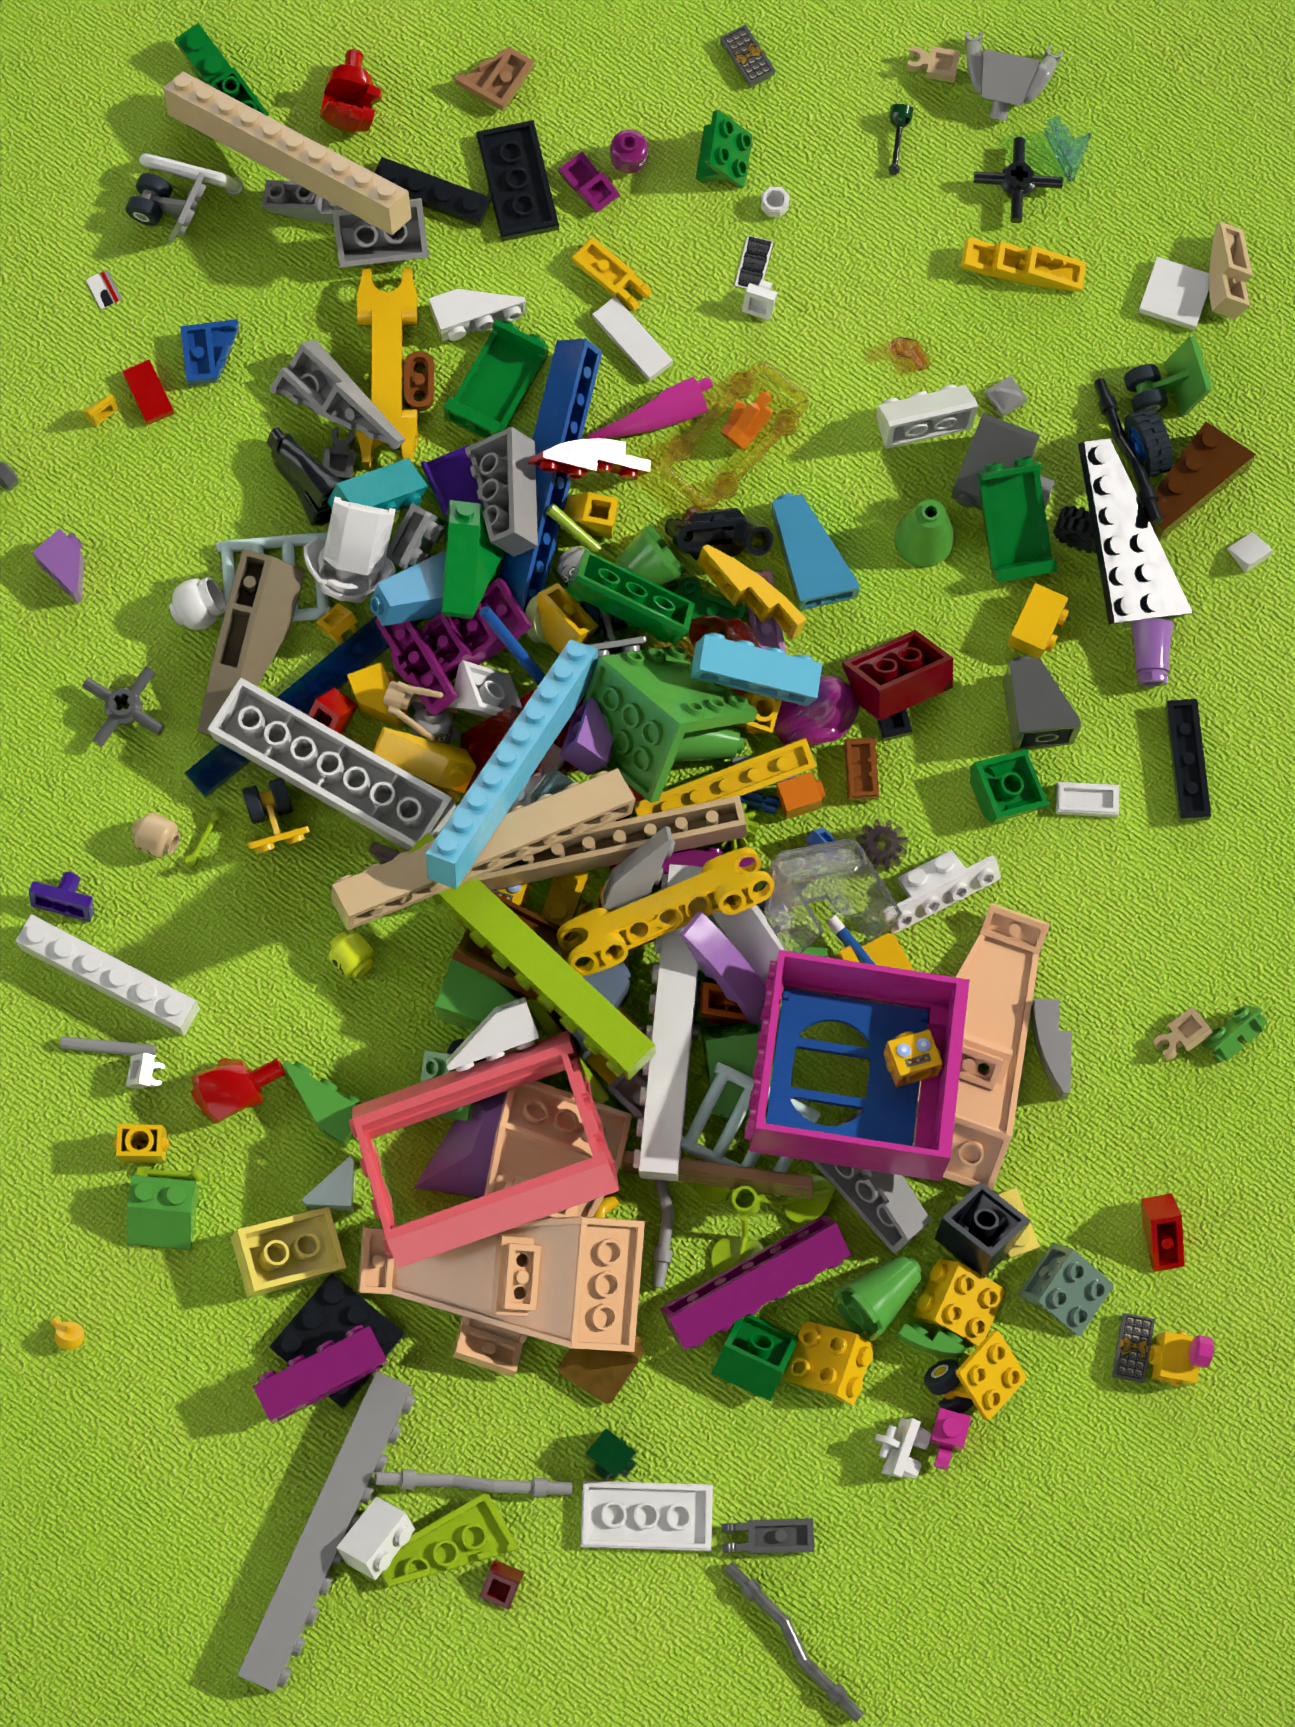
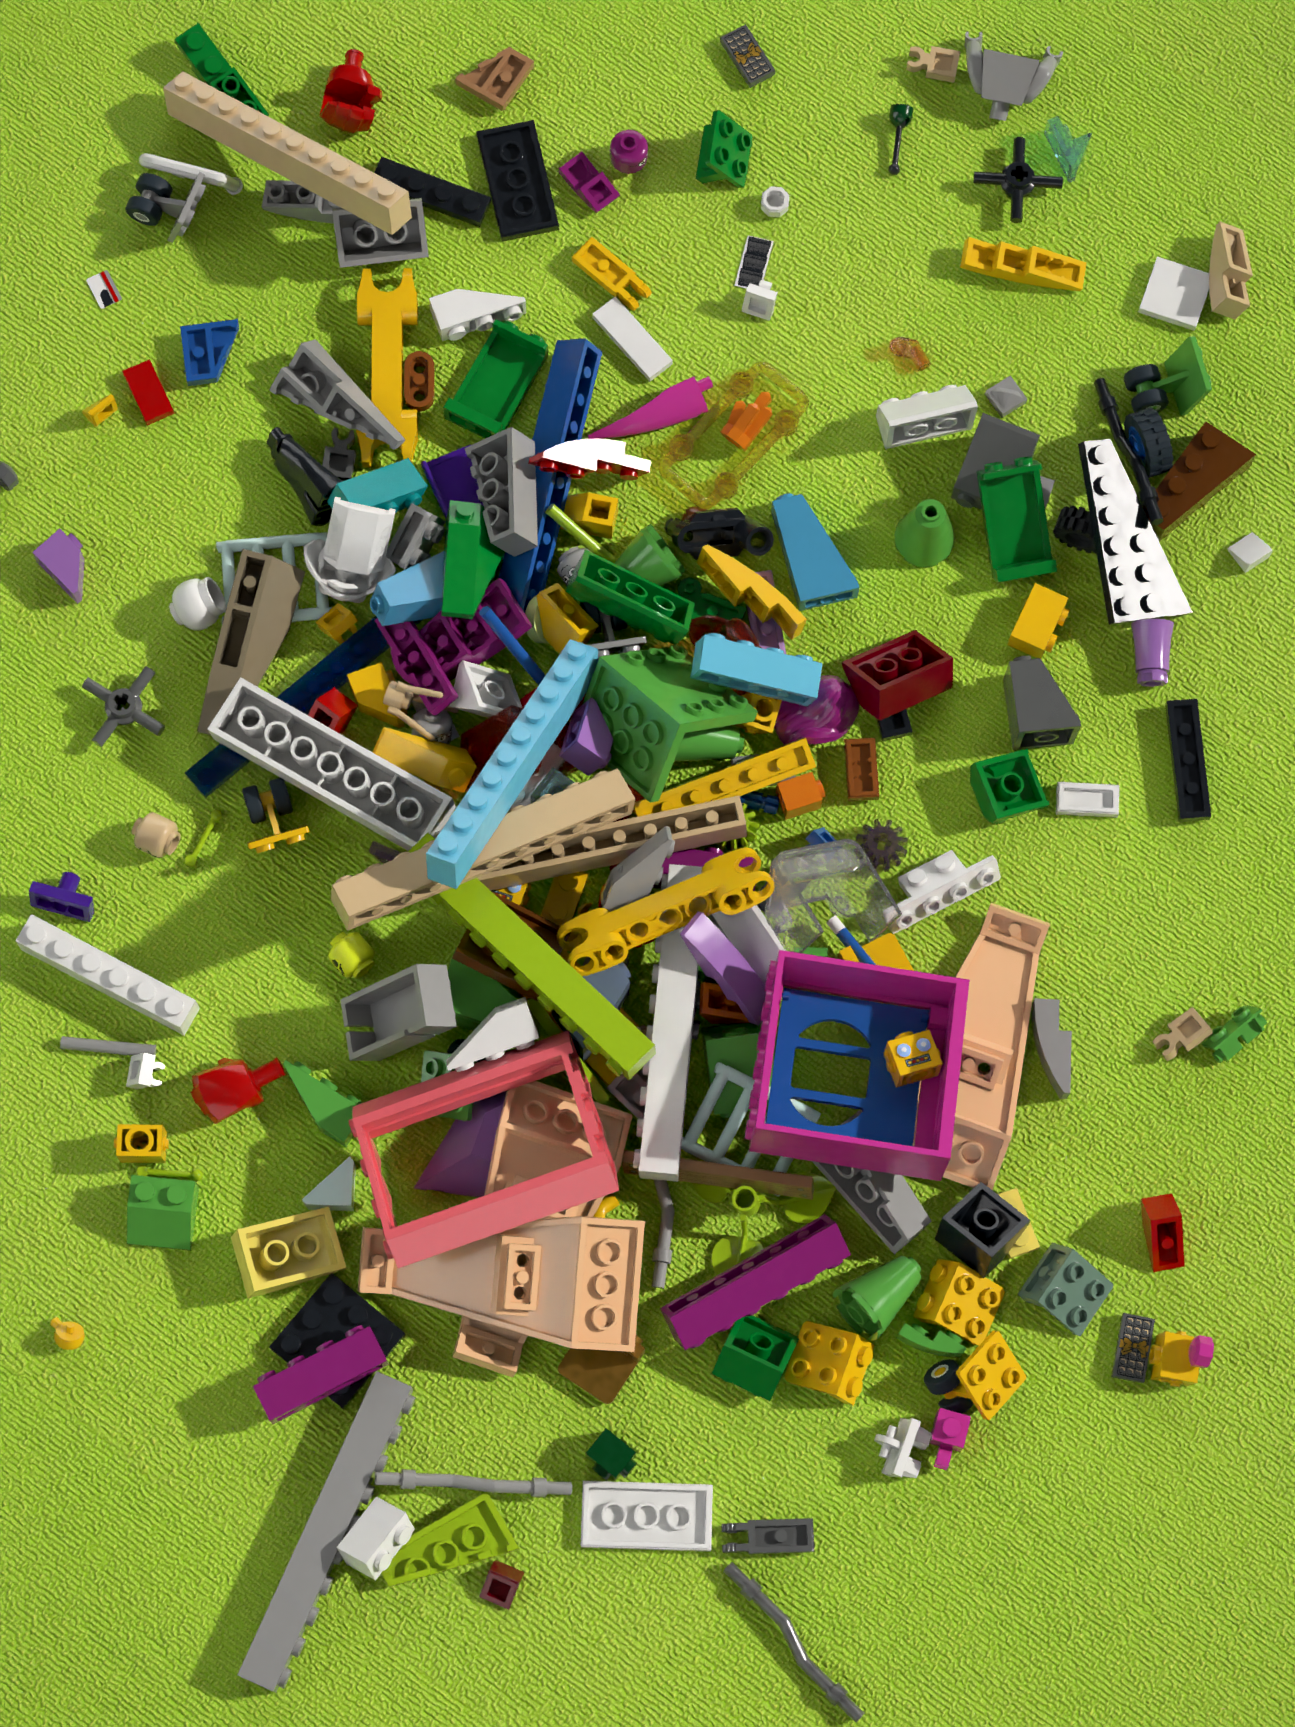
(401, 1010): none -> light grey piece

